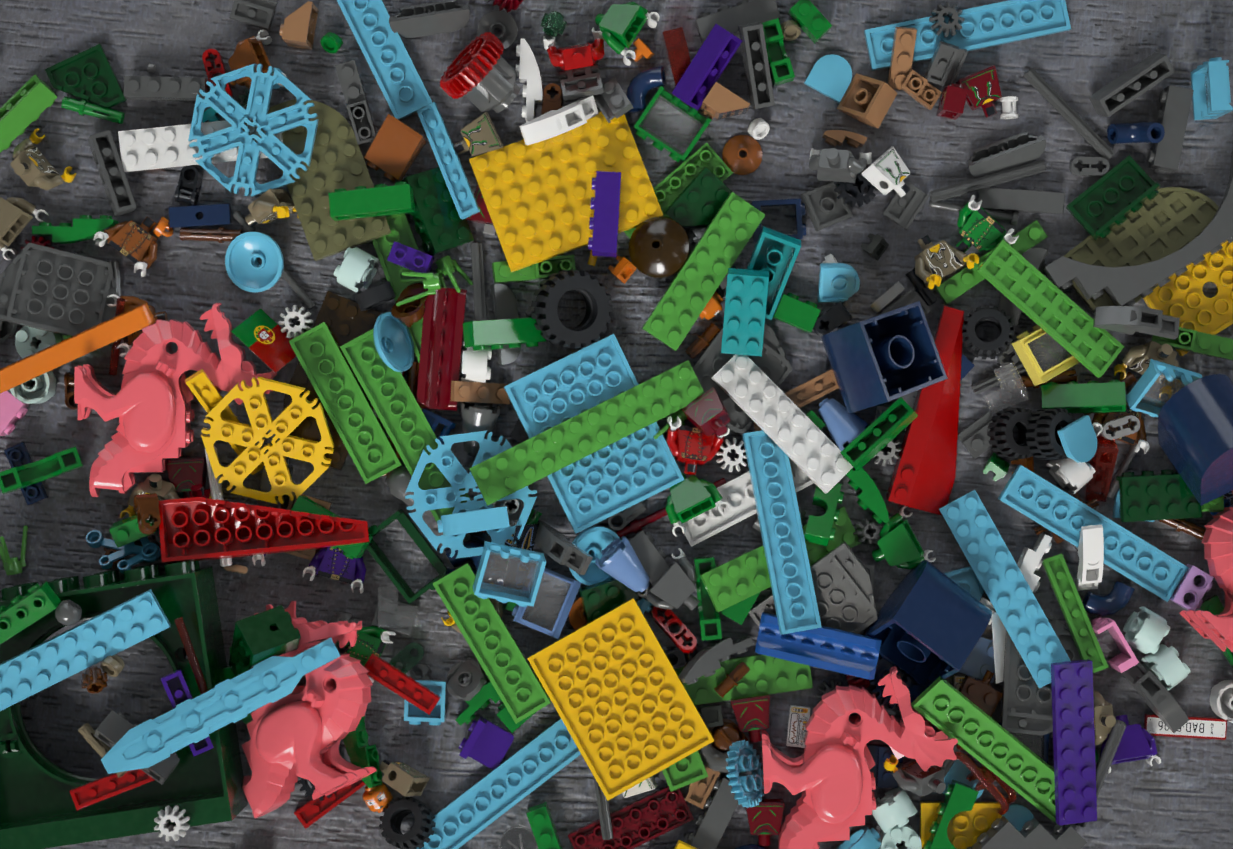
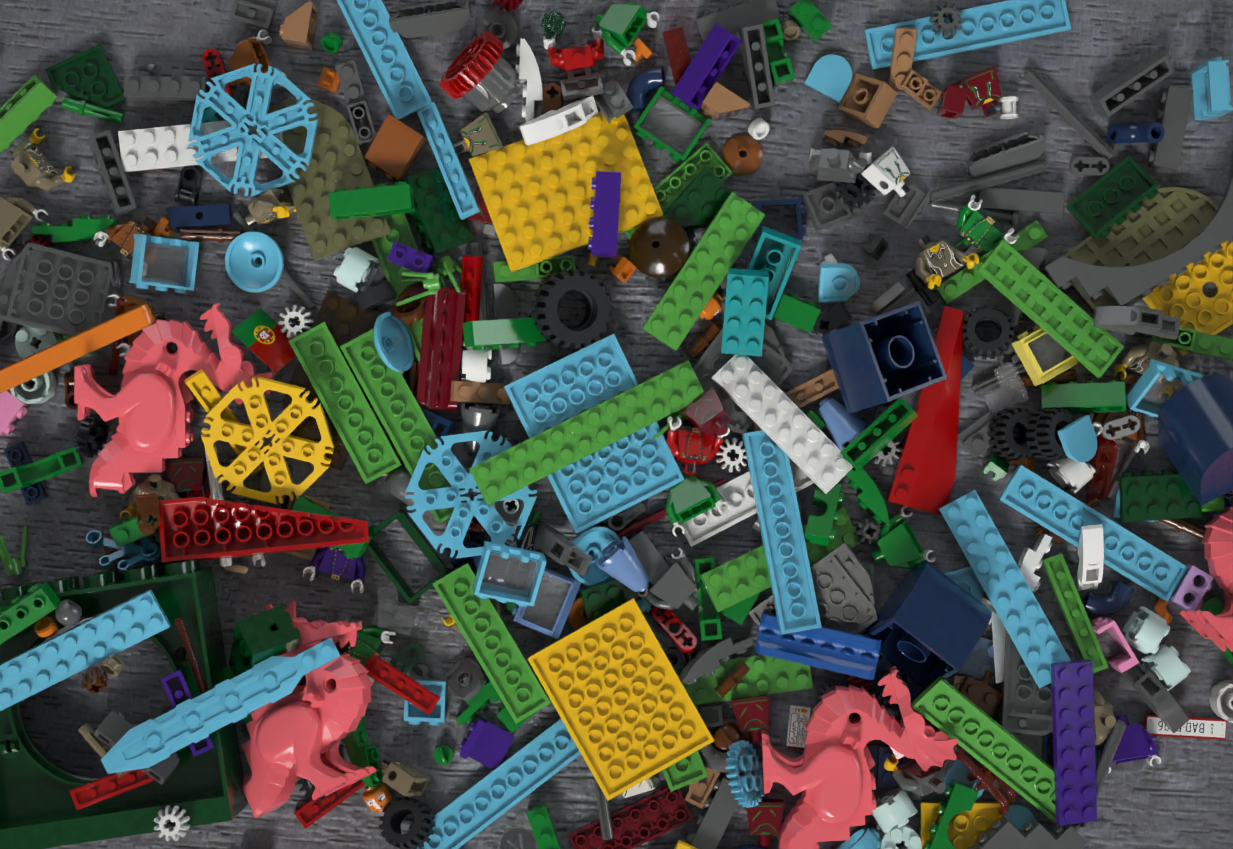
(46, 627): none -> orange tile
(91, 436): none -> black gear
(164, 263): none -> window
(329, 80): none -> orange tile
(443, 754): none -> green tile
(471, 281): none -> red tile
(473, 521): medium azure window -> none
(945, 64): dark grey plate -> none
(1160, 609): none -> orange arm

